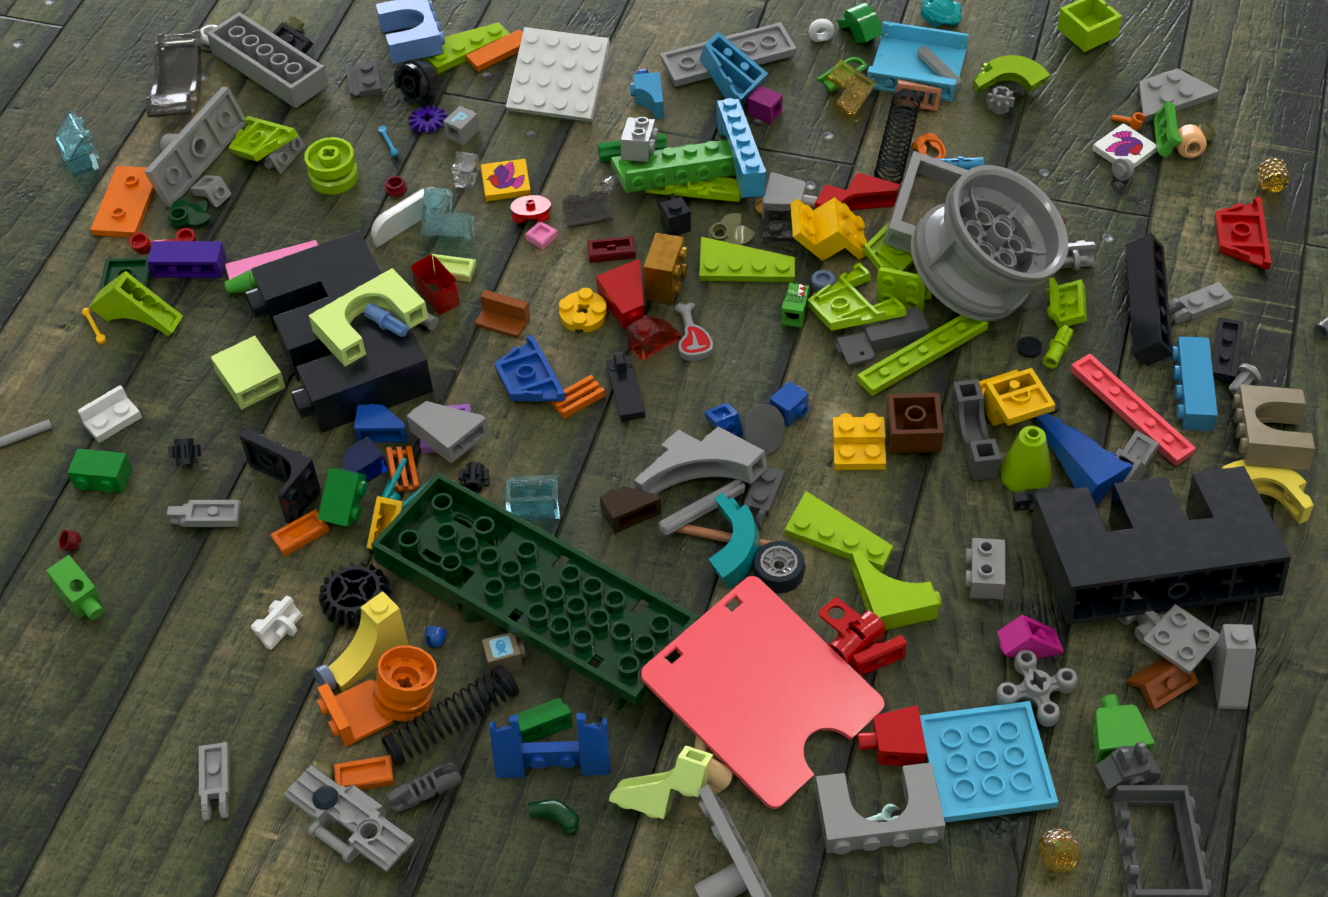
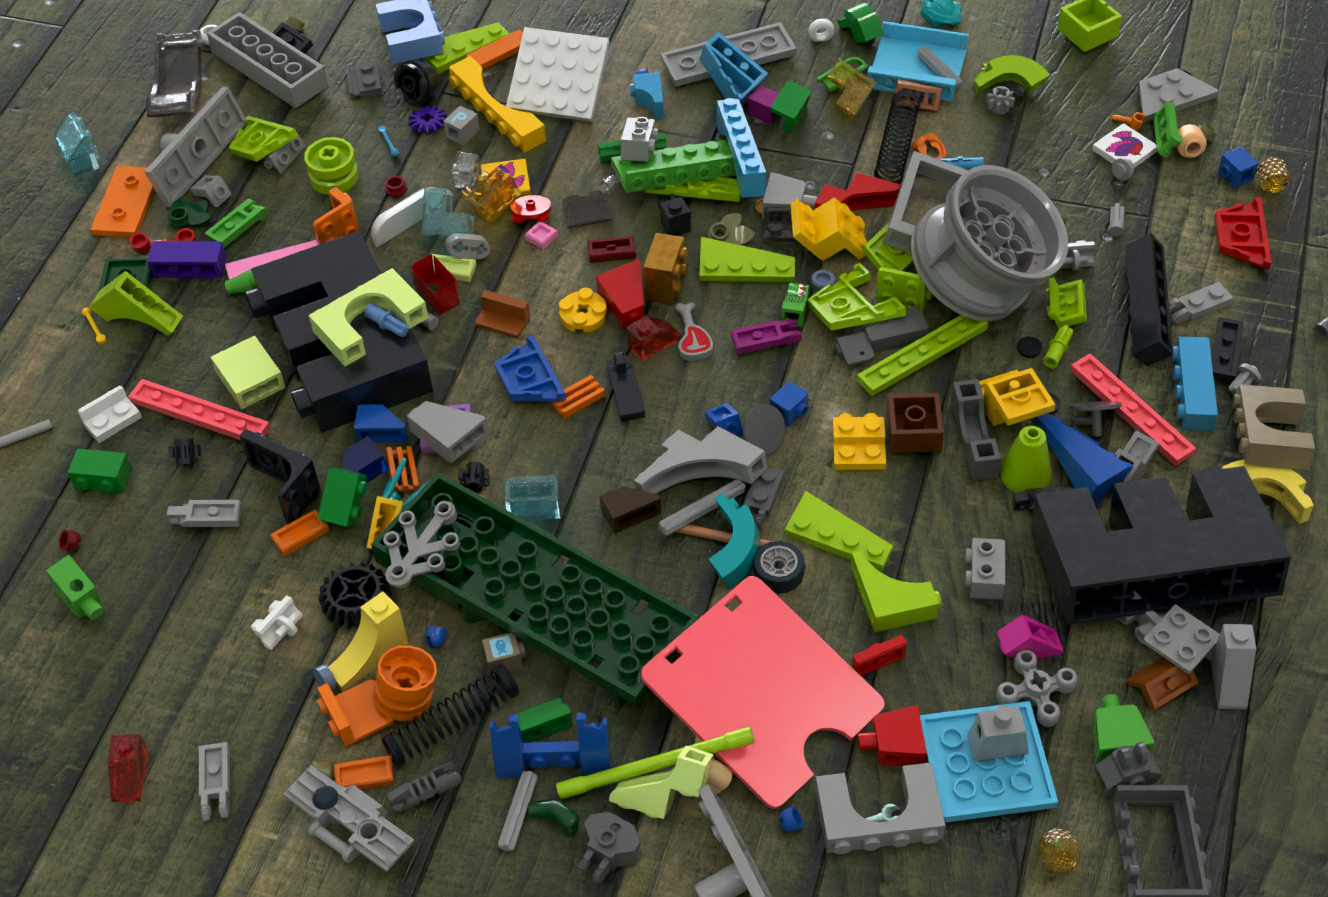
(126, 767): none -> clear red slope
(195, 410): none -> coral plate
(236, 222): none -> bright green plate
(339, 220): none -> orange bracket
(421, 546): none -> light grey plant
(467, 248): none -> light grey beam
(492, 194): none -> clear yellow brick
(517, 811): none -> light grey axle
(520, 127): none -> yellow arch
(582, 784): none -> lime piece
(609, 845): none -> dark grey hinge
(765, 336): none -> magenta hinge
(791, 104): none -> green panel
(791, 819): none -> blue hinge
(854, 631): red piece -> none
(998, 734): none -> light grey torso
(1093, 420): none -> dark grey shield
(1116, 223): none -> light grey piece
(1238, 167): none -> blue brick

